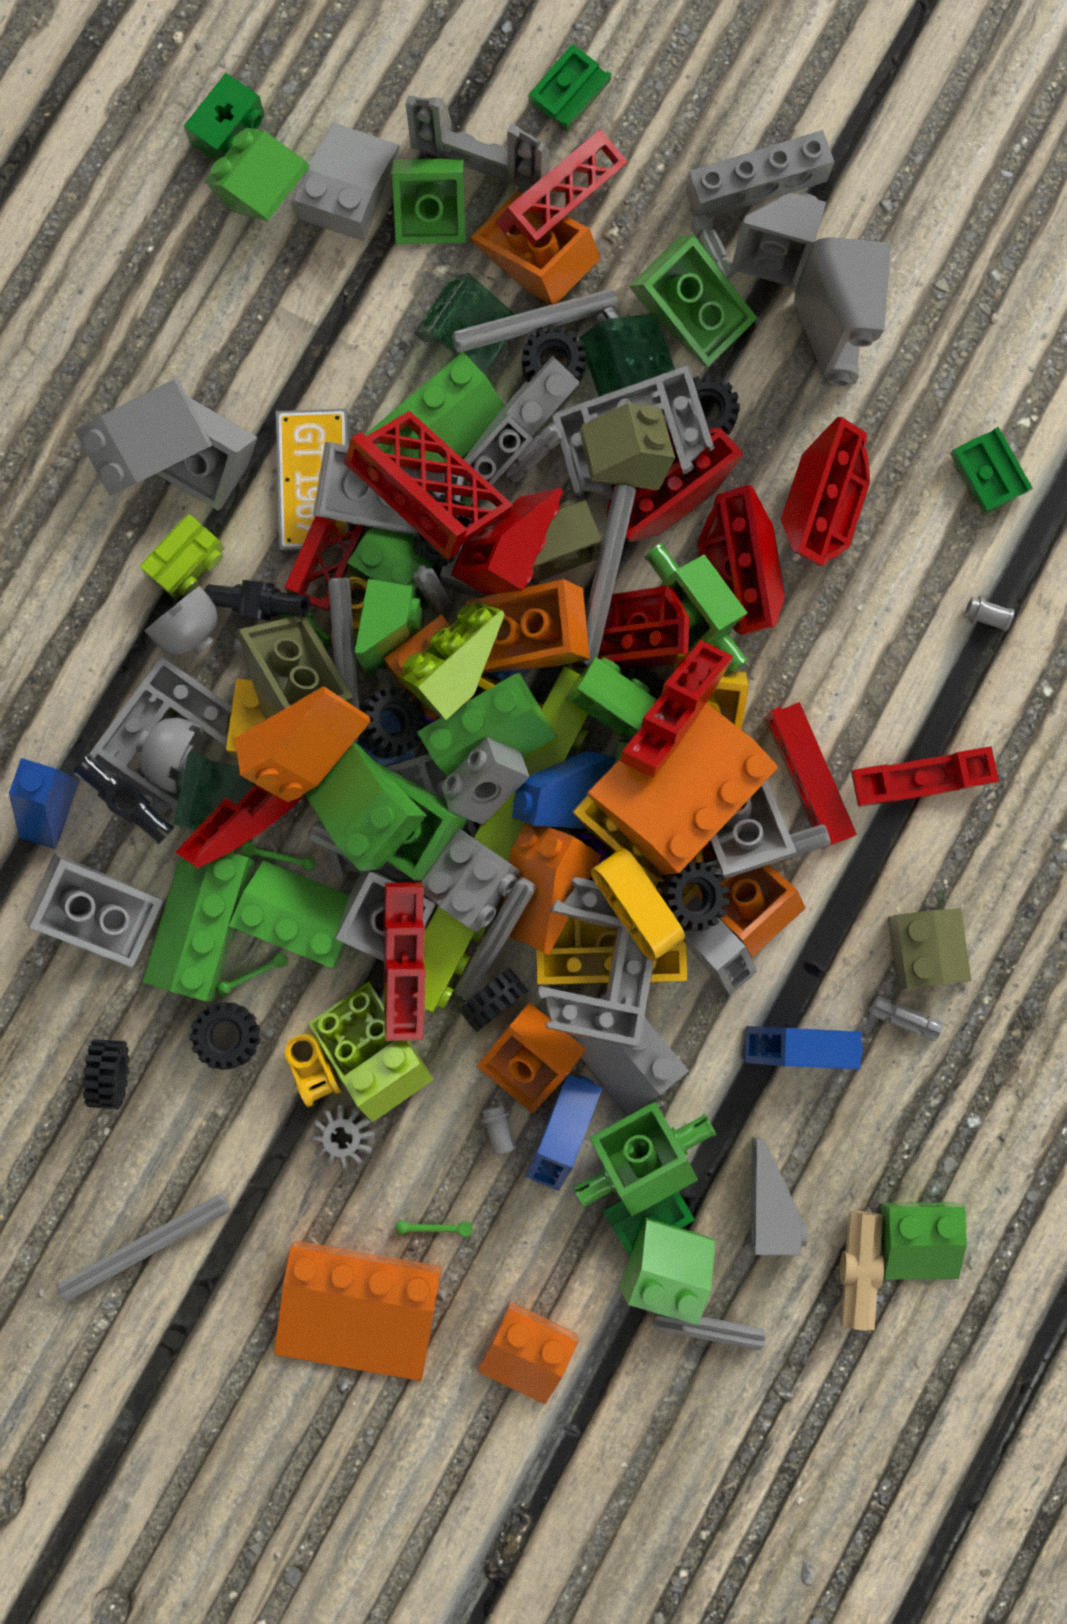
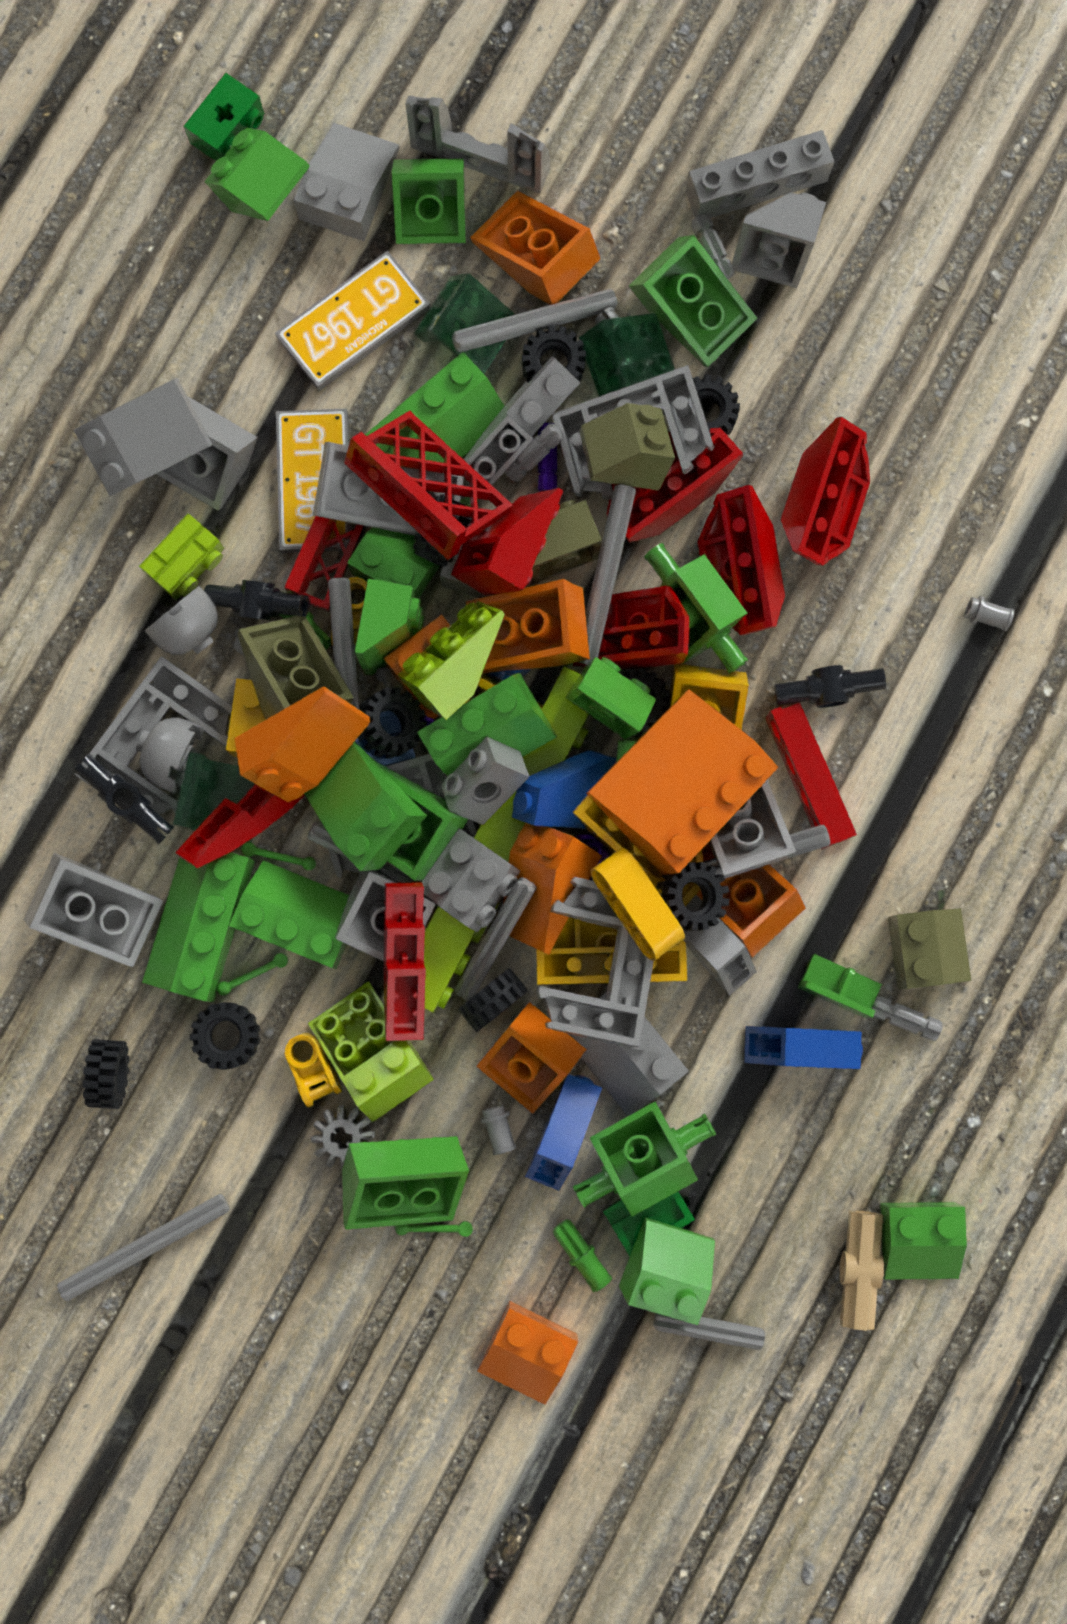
(41, 802): blue slope -> none
(353, 320): none -> tile
(357, 1310): orange slope -> none
(402, 1182): none -> bright green slope
(433, 591): light grey axle -> none
(547, 467): none -> dark purple axle
(554, 181): fence -> none
(569, 87): green plate -> none
(582, 1255): none -> bright green axle
(676, 708): red slope -> none
(774, 1216): light grey slope -> none
(830, 686): none -> black pin
(840, 986): none -> bright green panel
(843, 302): light grey windscreen -> none
(924, 777): red slope -> none
(991, 470): green plate -> none

